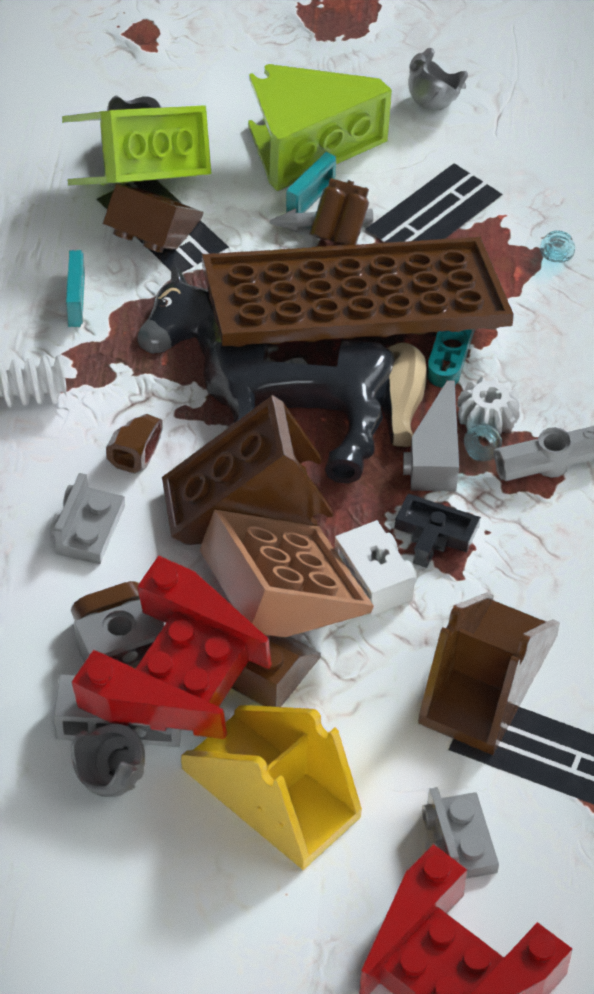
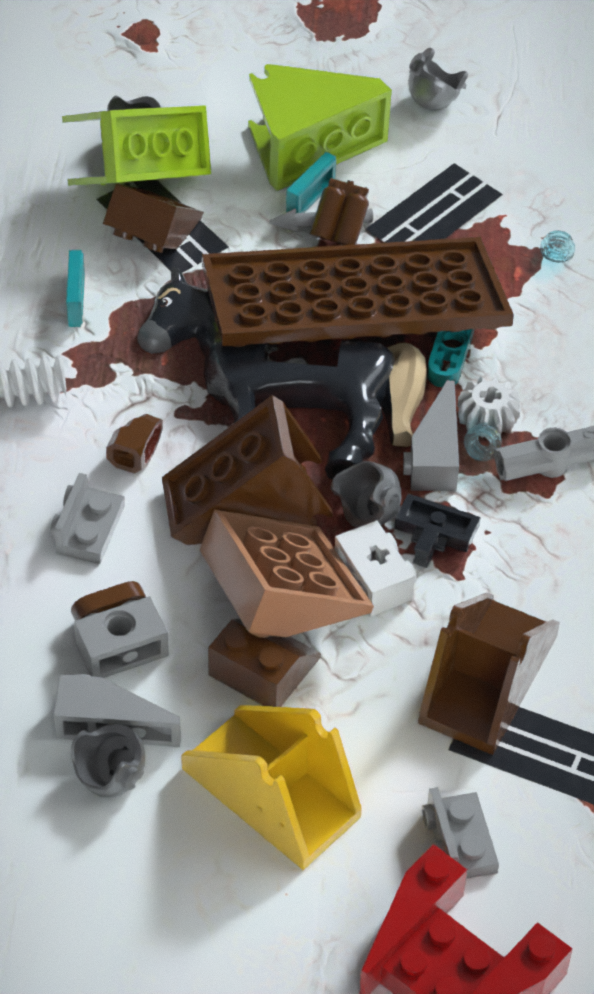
(186, 666): red wedge -> none
(368, 493): none -> flat silver cap

